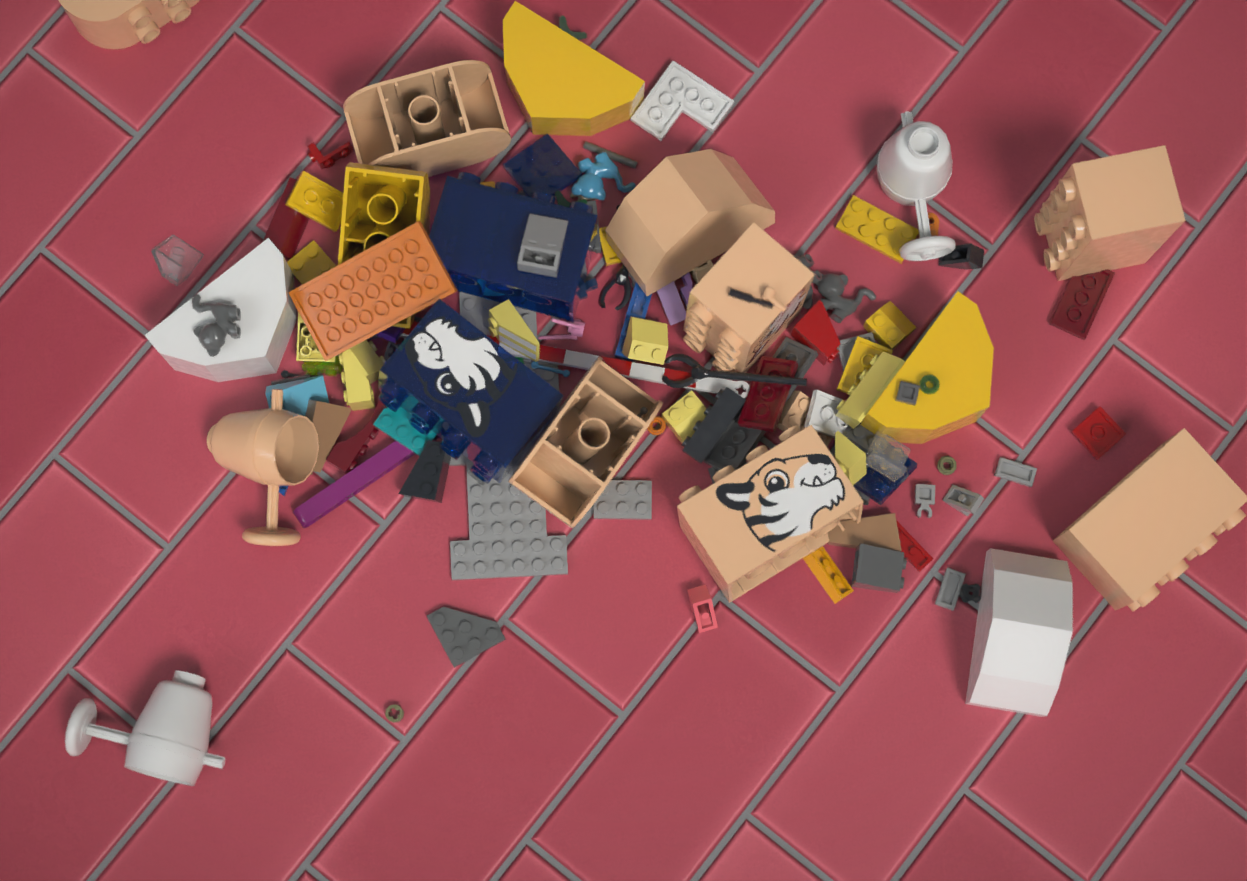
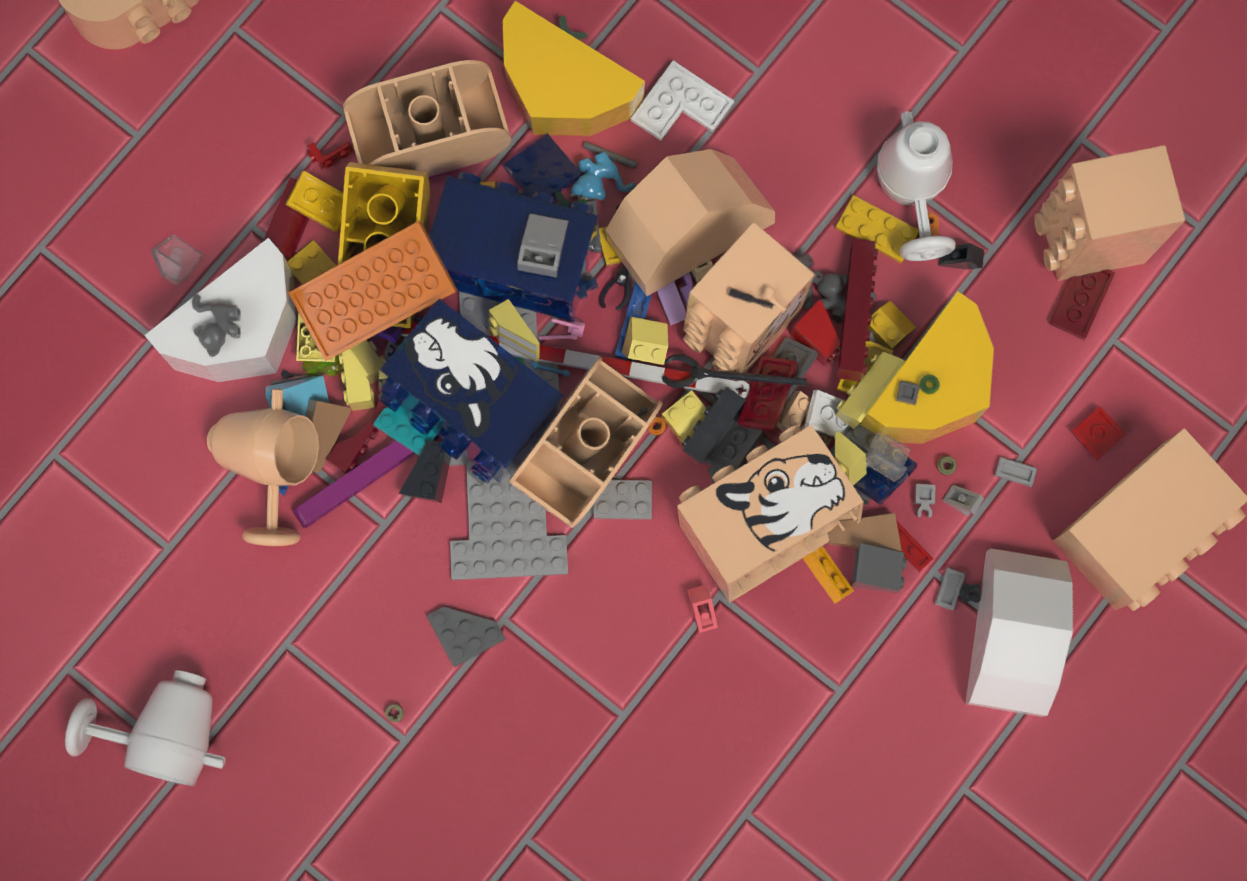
(856, 310): none -> dark red brick

